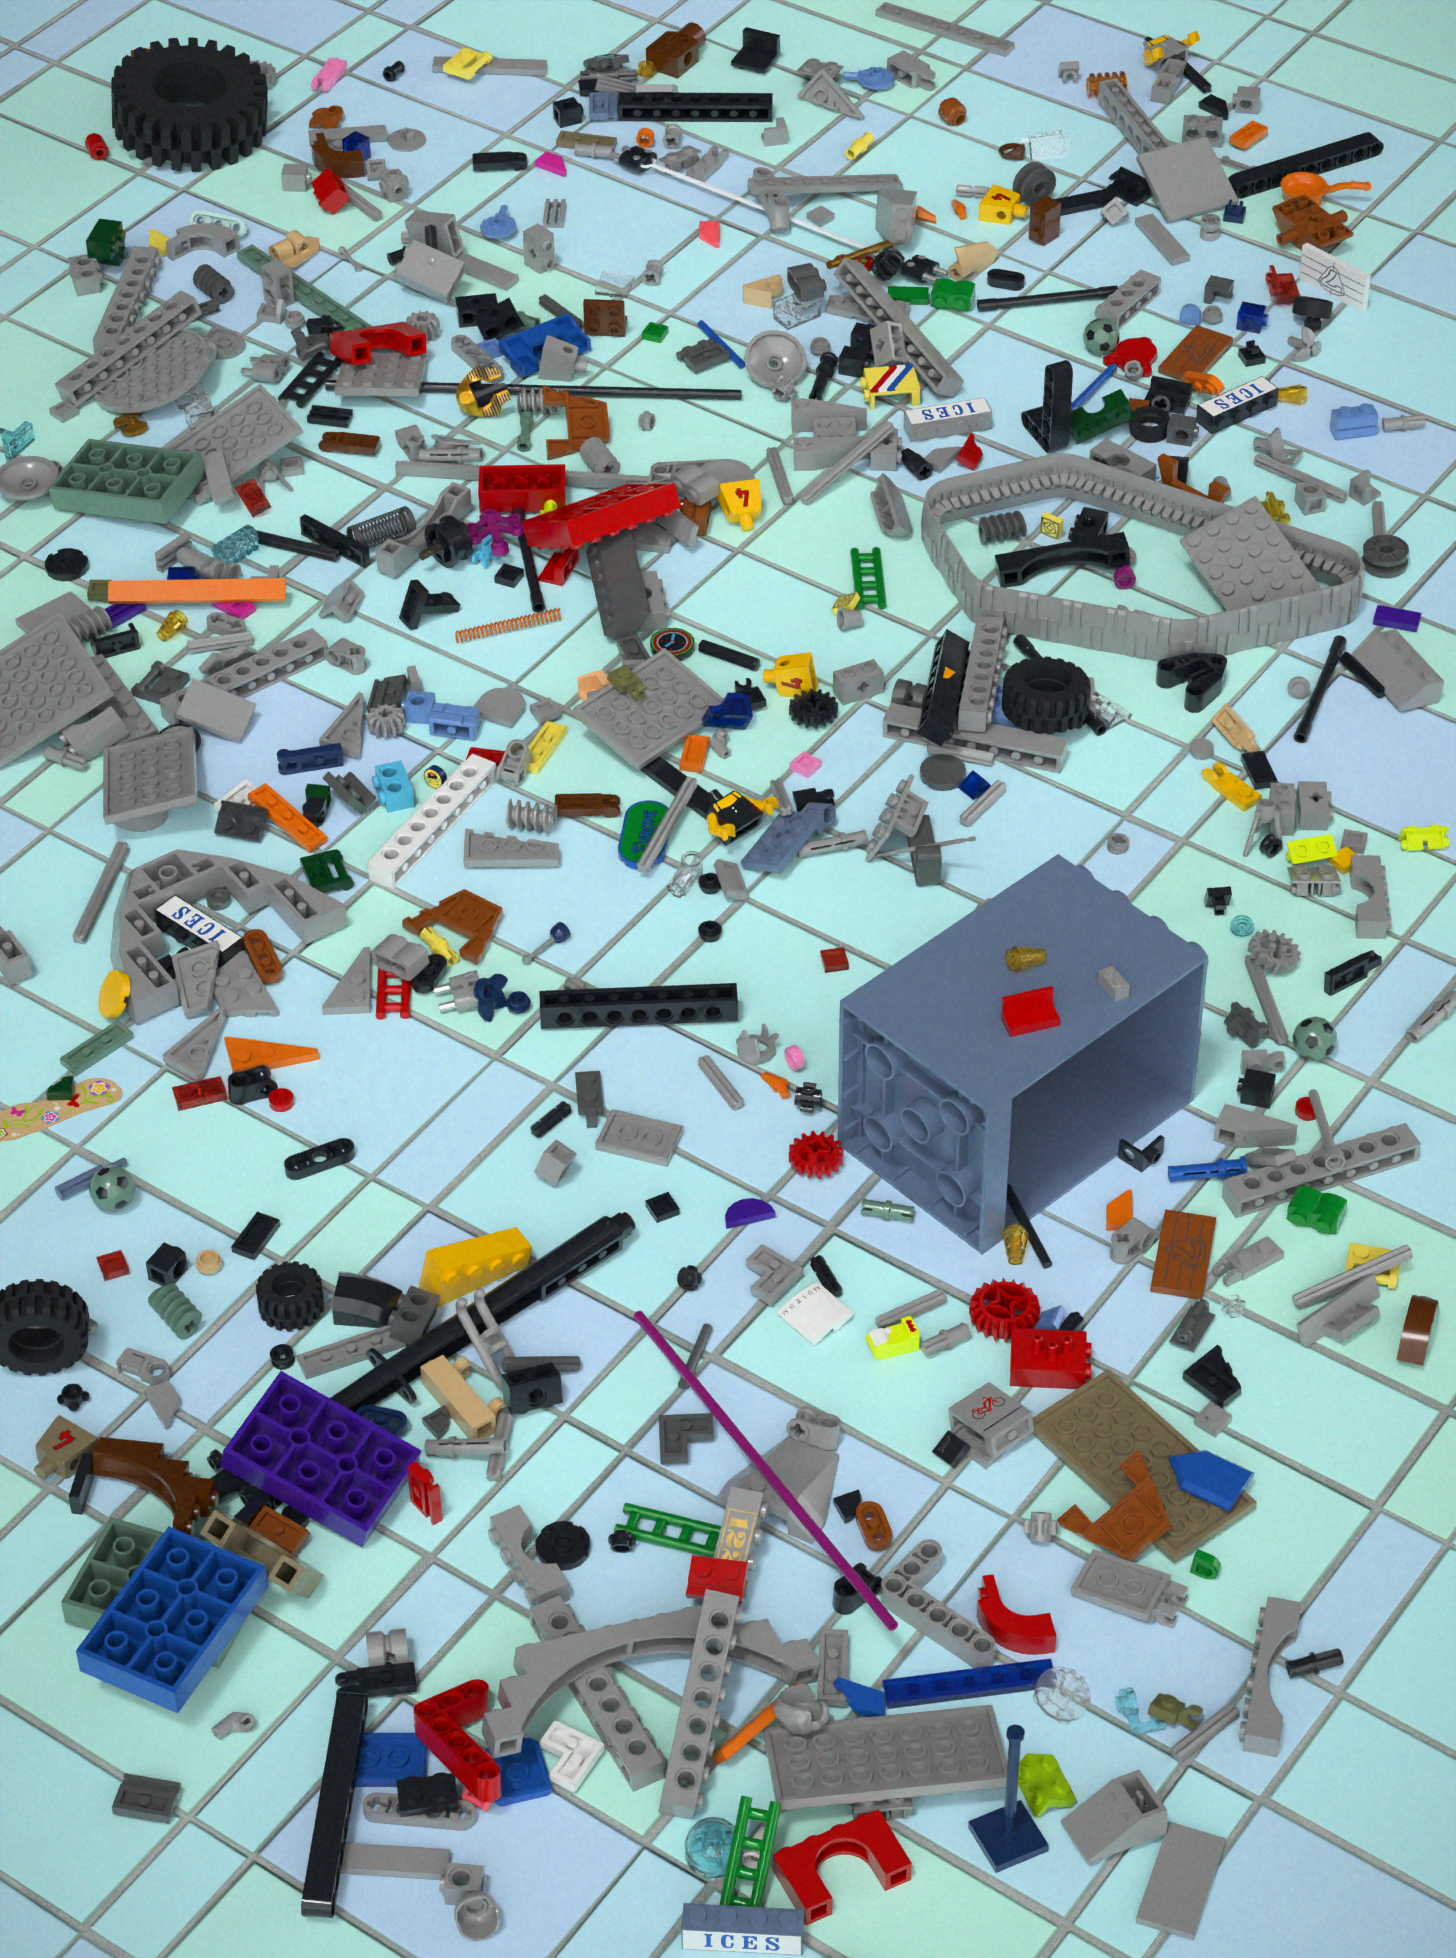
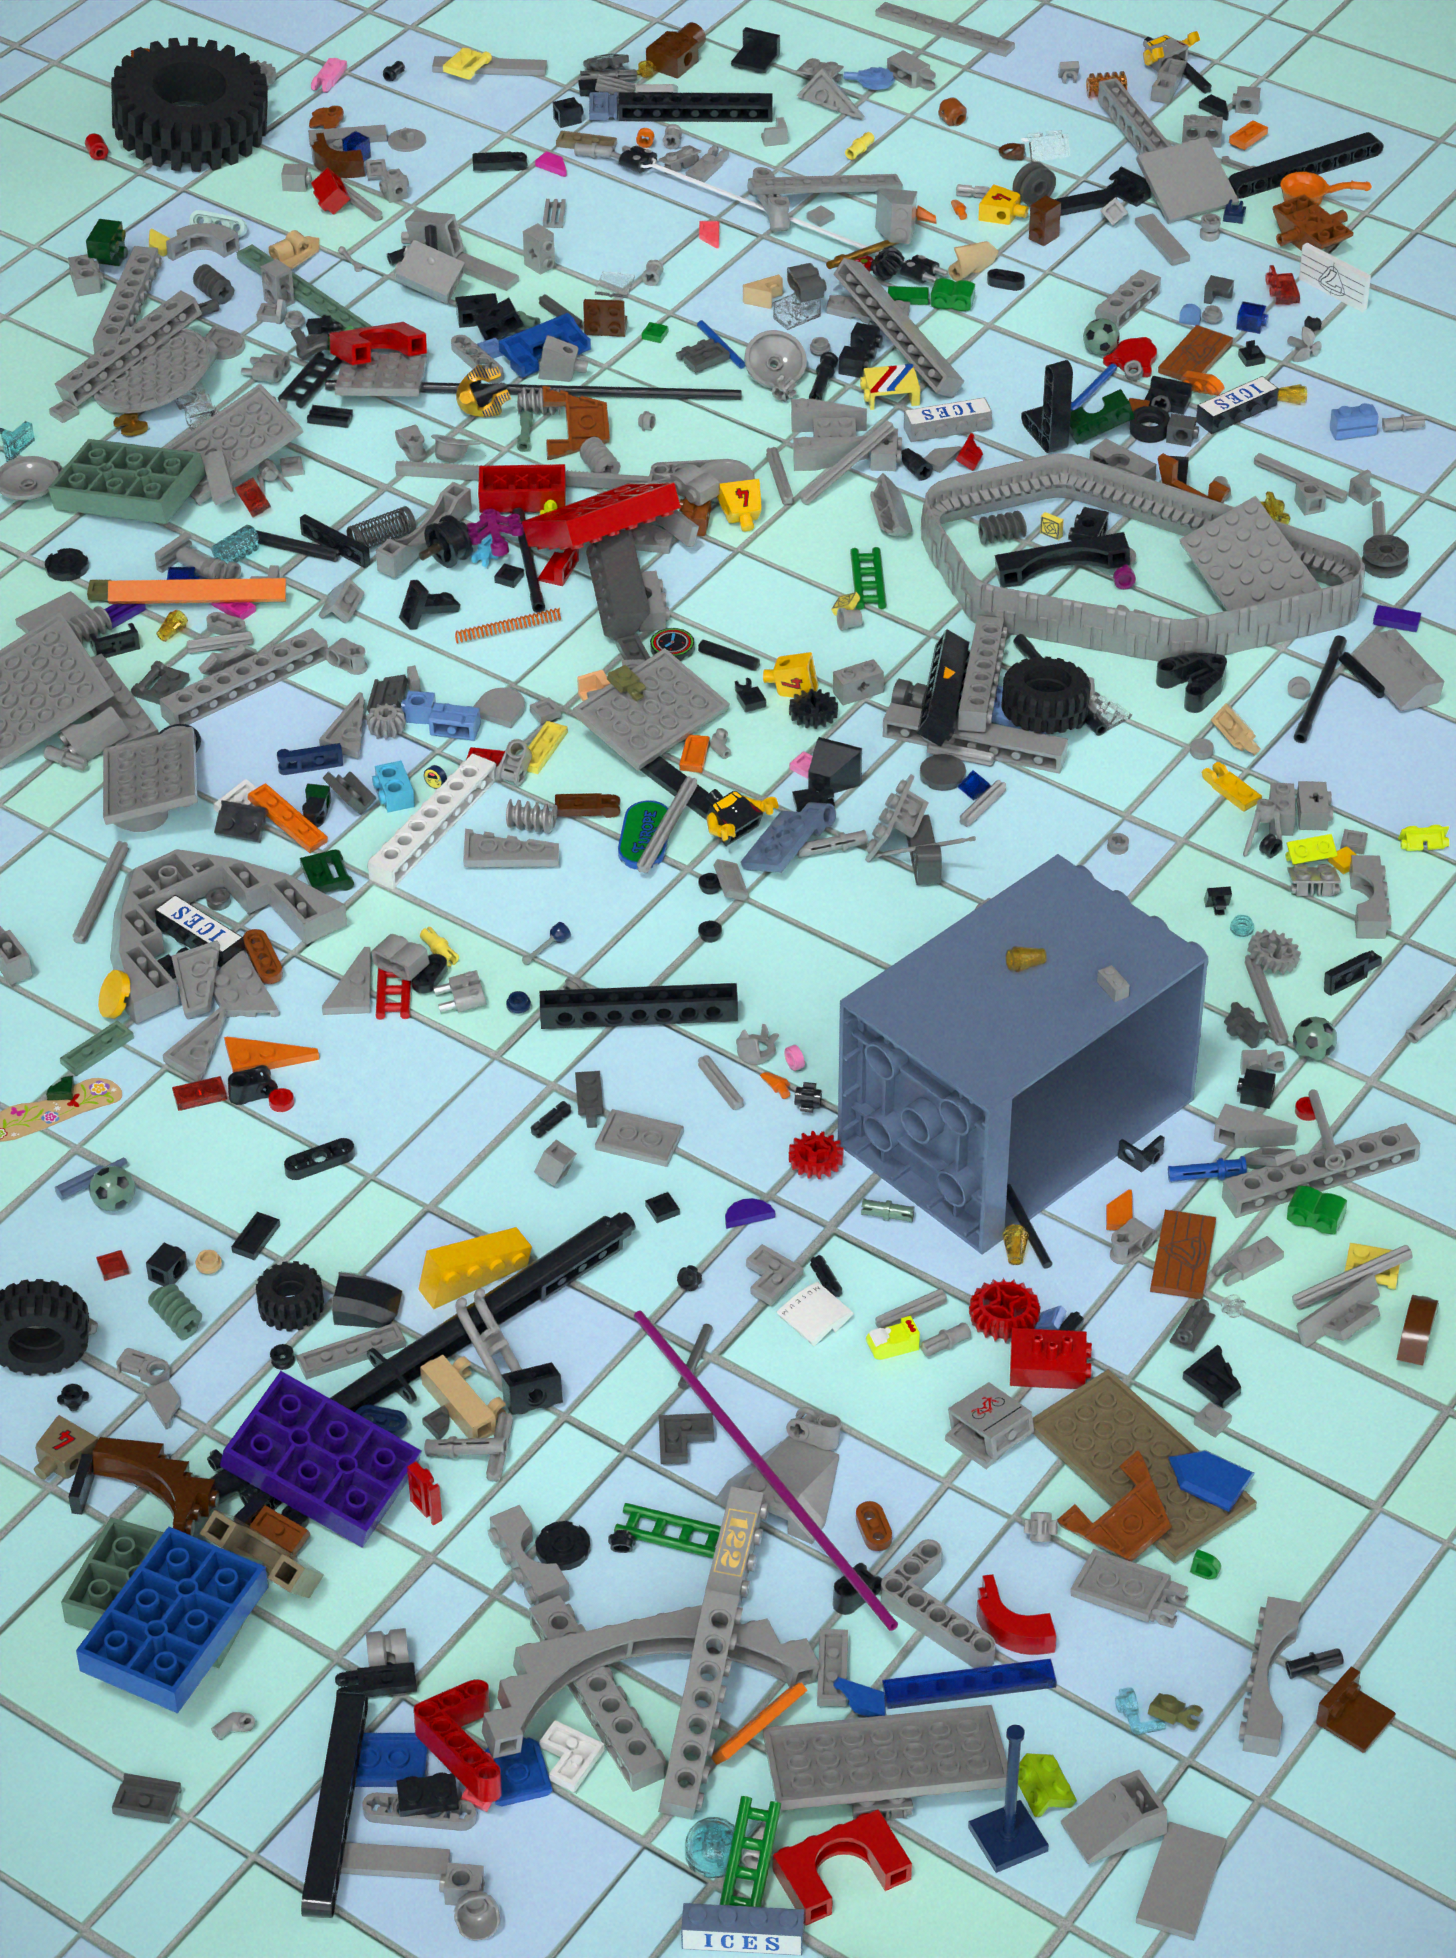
(216, 710): light grey tile -> none
(349, 443): reddish brown hinge -> none
(413, 1315): dark grey brick -> none
(425, 322): light grey gear -> none
(464, 914): dark orange wing -> none
(474, 454): light grey pin -> none
(490, 995): dark blue plate -> none
(498, 226): medium blue piece -> none
(562, 1363): dark grey axle -> none
(686, 875): clear piece -> none
(716, 1575): red plate -> none
(732, 713): clear blue arch -> none
(780, 793): light grey axle -> none
(799, 1711): light grey hair -> none
(834, 960): clear red tile -> none
(835, 766): none -> black slope
(847, 1505): black tile -> none
(888, 344): light grey brick -> none
(951, 1449): black tile -> none
(994, 303): black piece -> none
(1029, 1011): red panel -> none
(1062, 1694): clear plate -> none
(1204, 1732): light grey axle -> none
(1258, 769): black tile -> none
(1275, 445): light grey bracket -> none
(1312, 307): black tyre -> none
(1352, 1713): none -> reddish brown bracket

